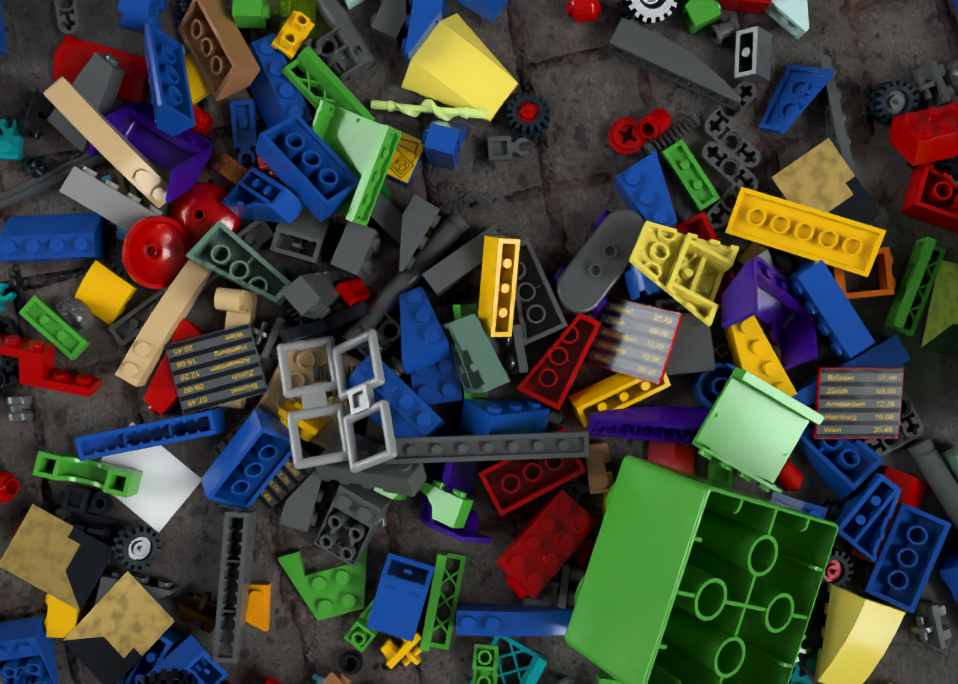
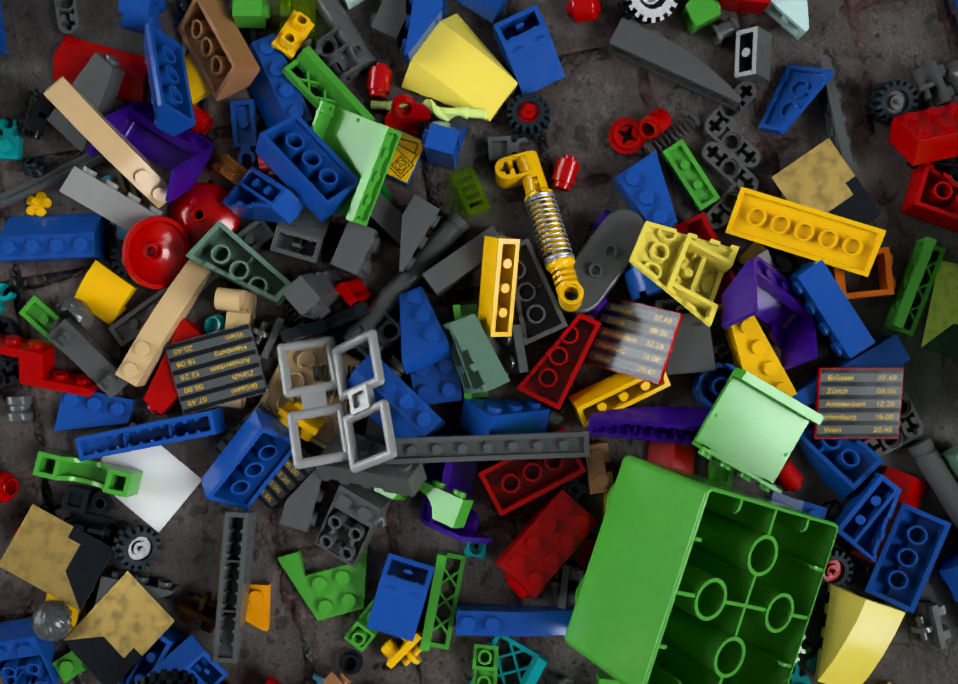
(38, 204): none -> yellow plant
(52, 621): none -> dark grey hair
(69, 666): none -> bright green plate
(87, 354): none -> dark grey brick
(93, 411): none -> blue wing
(214, 323): none -> teal plate
(379, 81): none -> red brick
(408, 117): none -> red plate
(477, 210): none -> clear neon green slope
(479, 552): none -> teal plate
(528, 50): none -> blue slope
(540, 202): none -> yellow piece
(565, 173): none -> red brick

